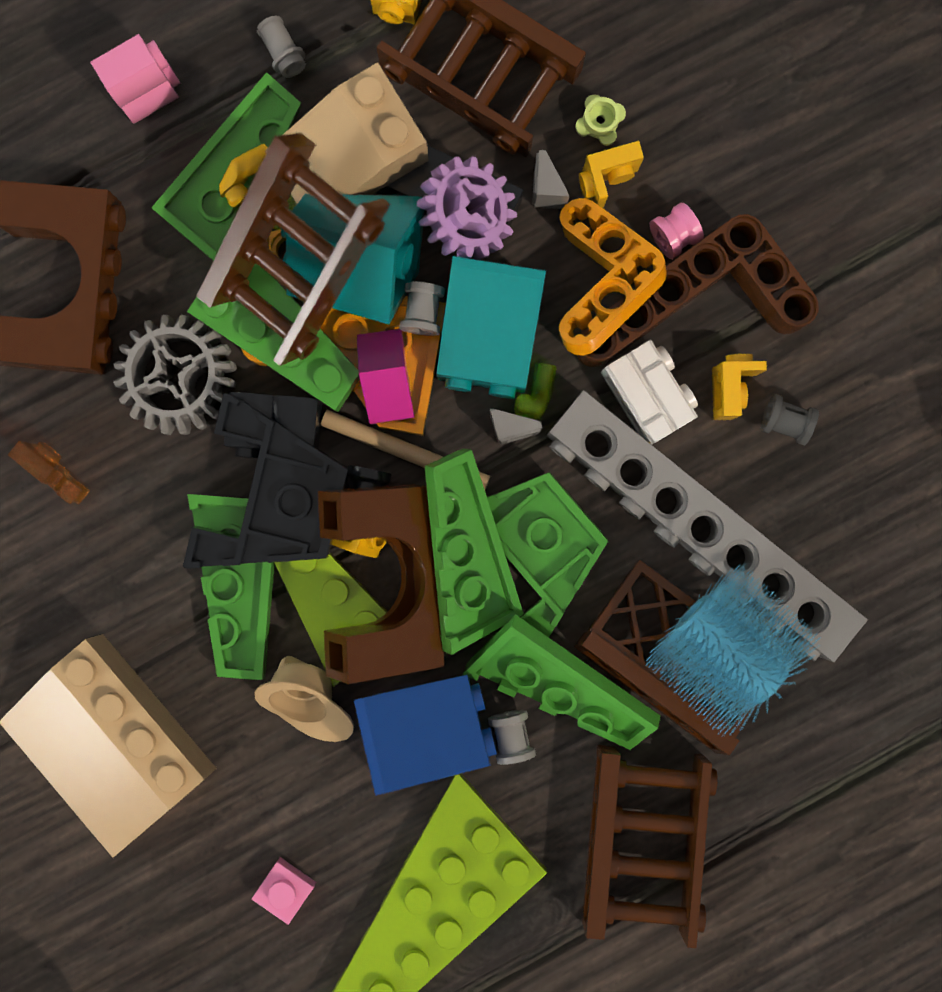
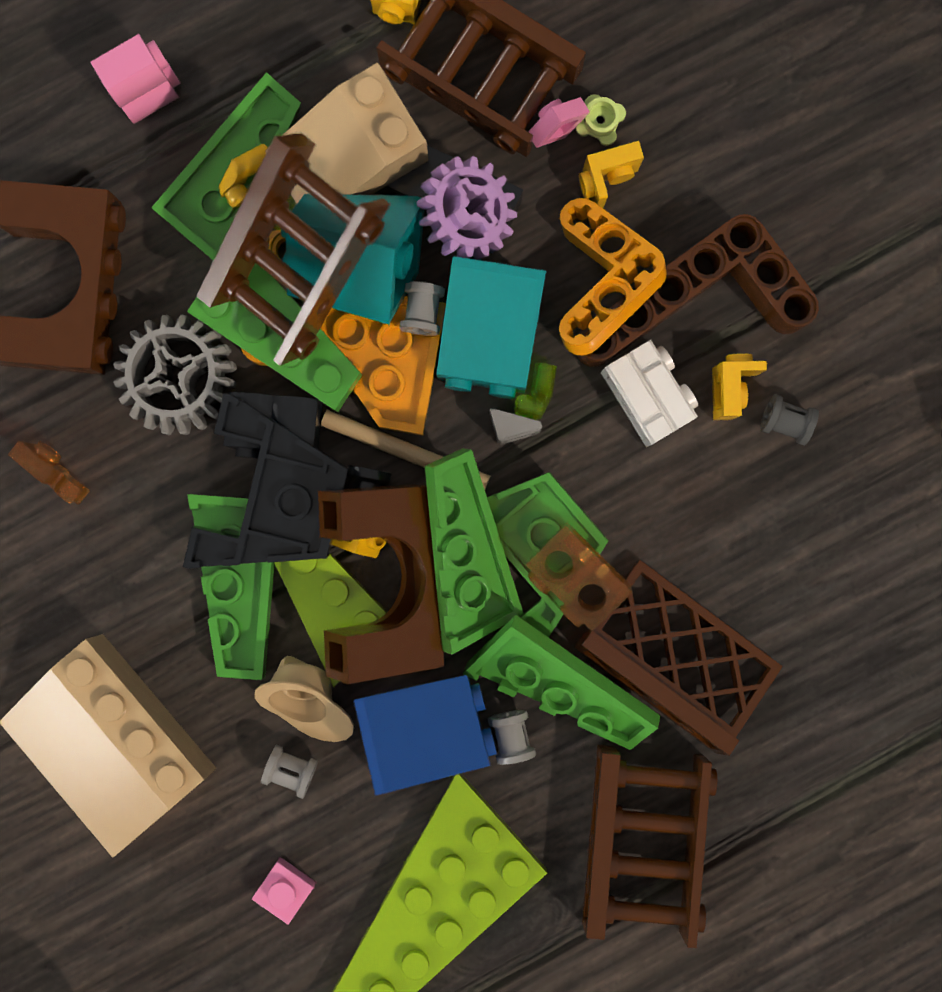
(274, 774): none -> light grey bush
(286, 55): light grey pin -> none
(384, 376): dark pink slope -> none
(547, 184): light grey slope -> none
(558, 120): none -> bright pink plate
(587, 569): none -> clear orange brick
(676, 230): bright pink wheel -> none
(731, 649): medium azure piece -> none
(833, 617): light grey brick -> none

